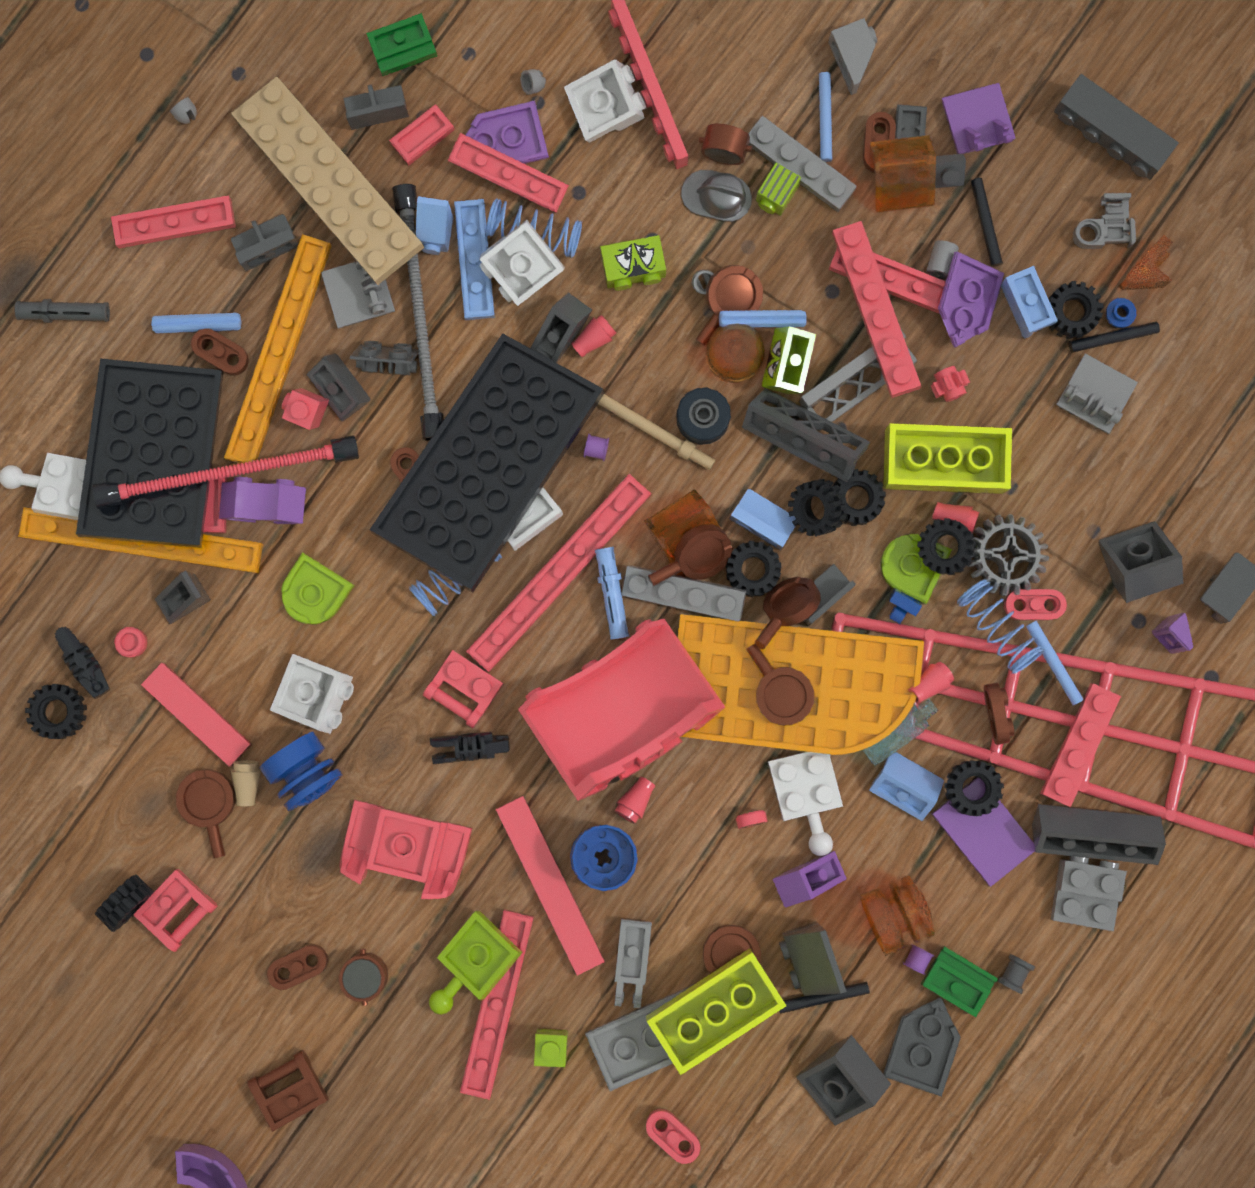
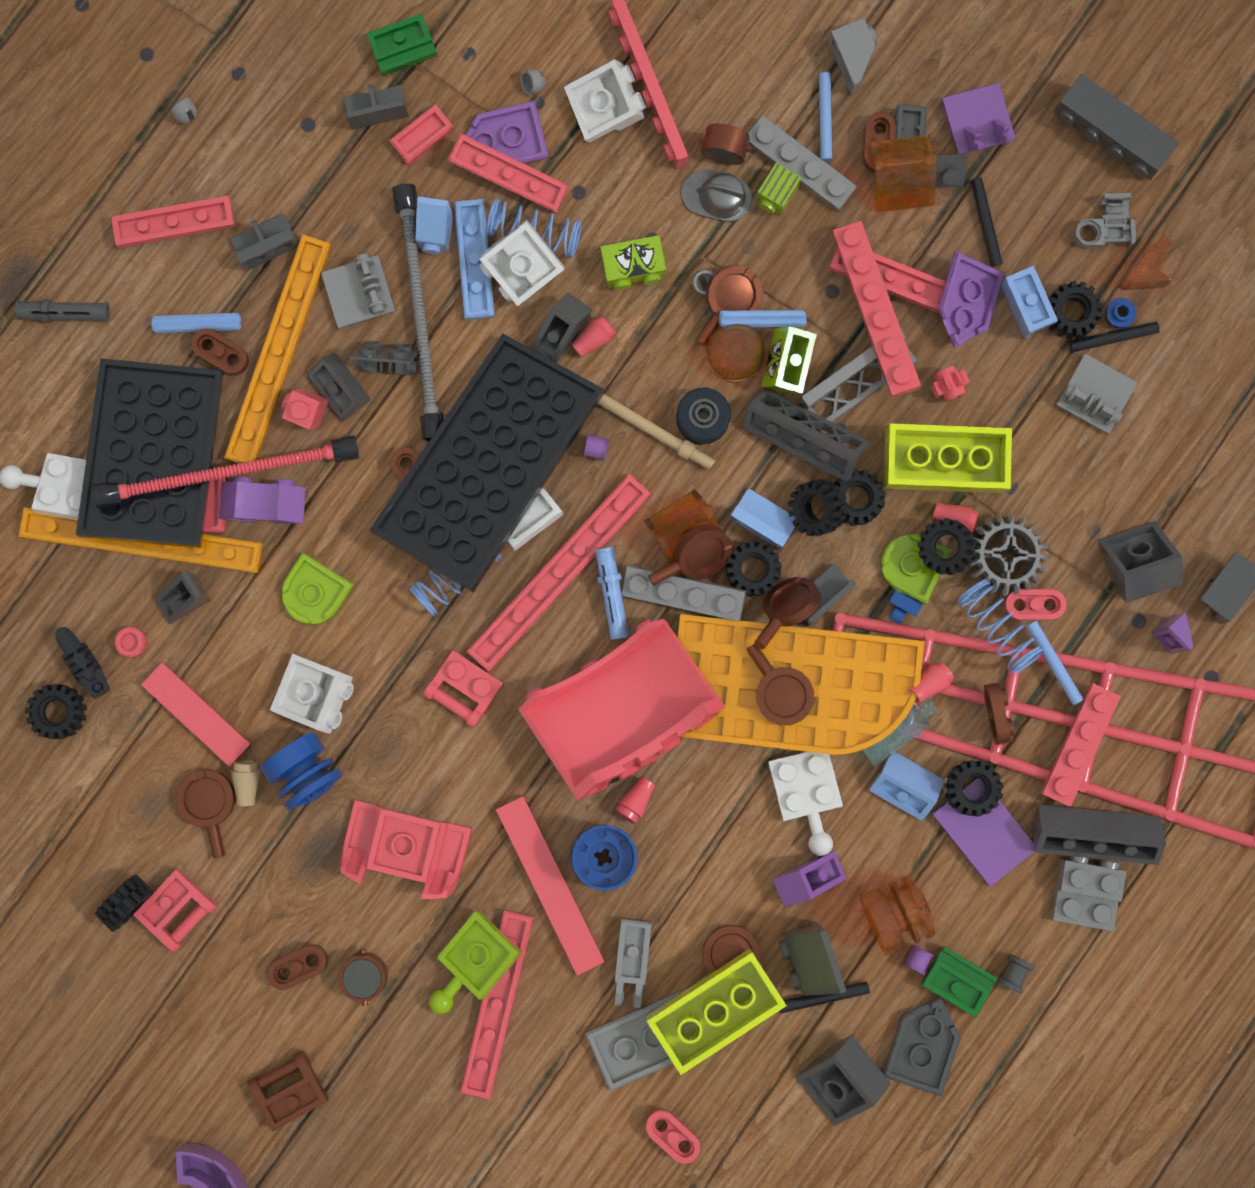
(327, 180): tan plate -> none
(469, 747): black hinge -> none
(551, 1048): lime brick -> none
(751, 819): coral tile -> none
(941, 258): light grey piece -> none

